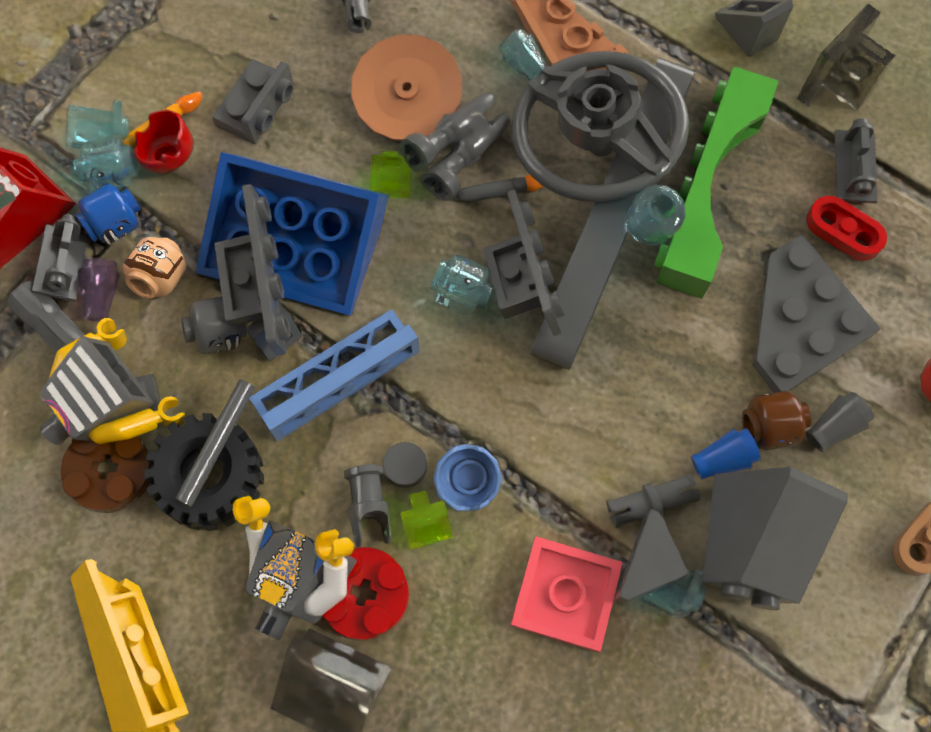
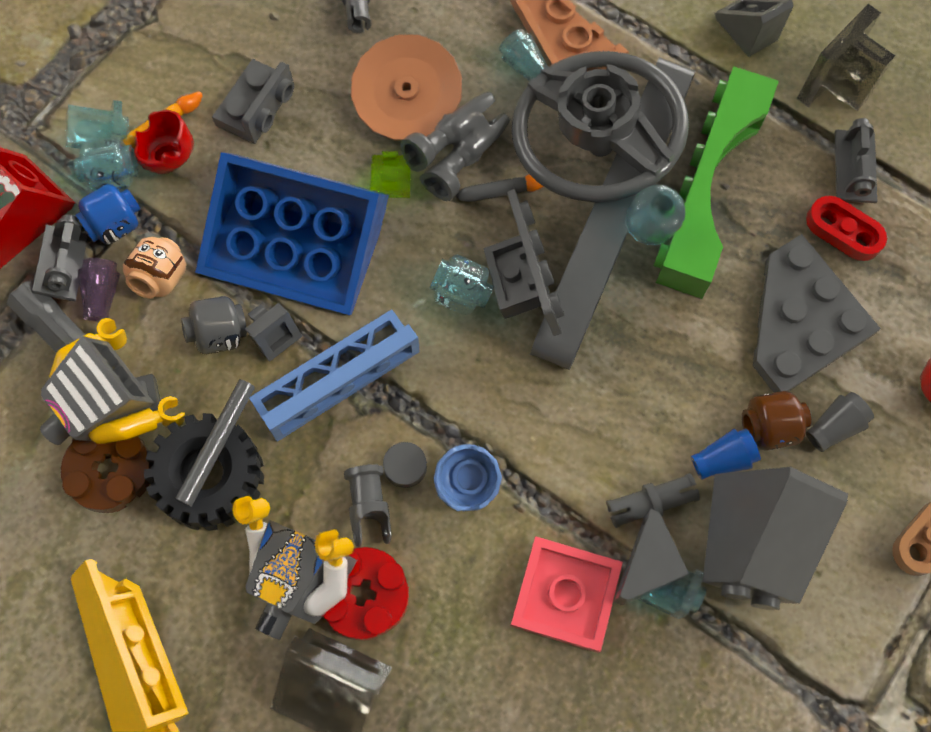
(248, 277): dark grey bracket -> none
(425, 521): clear neon green tile -> none

